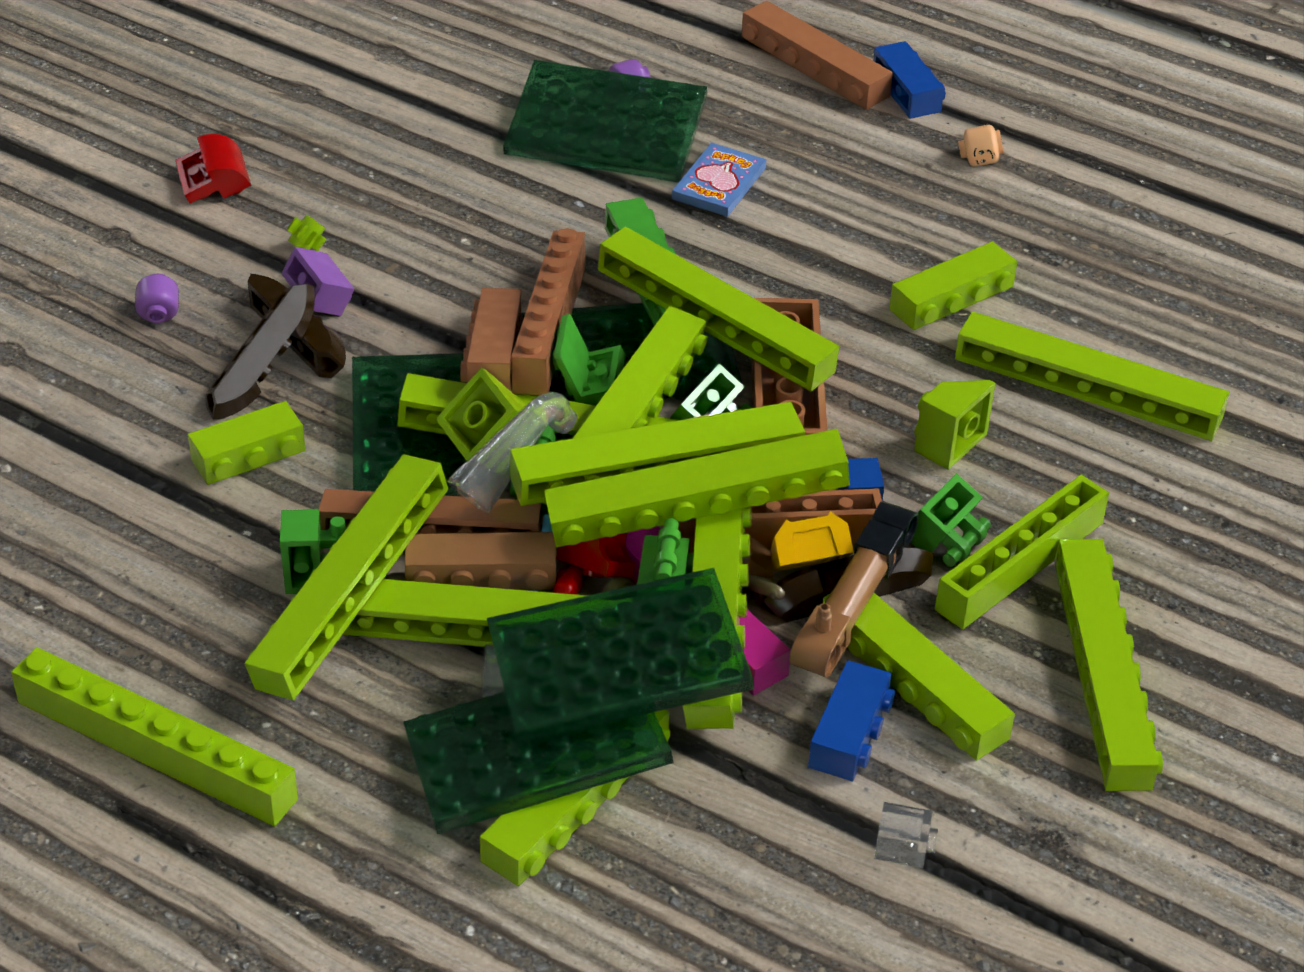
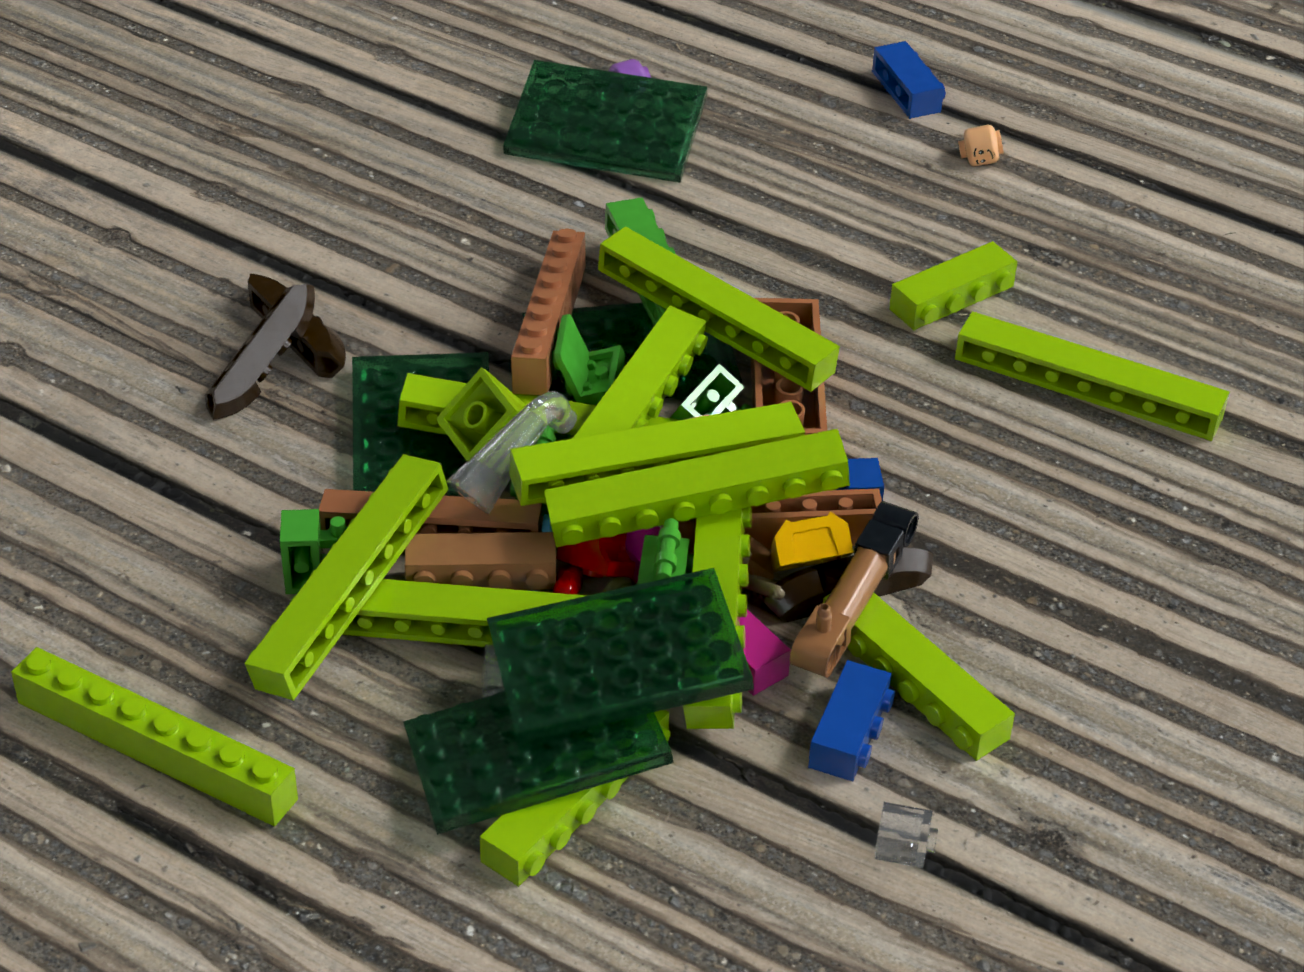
(155, 297): medium lavender head -> none
(212, 168): red brick -> none
(246, 442): lime brick -> none
(306, 233): lime gear -> none
(318, 269): medium lavender brick -> none
(492, 334): nougat brick -> none
(719, 179): tile -> none
(817, 55): nougat brick -> none
(942, 515): bright green brick -> none
(953, 420): lime slope -> none
(1020, 551): lime brick -> none
(1106, 666): lime brick -> none

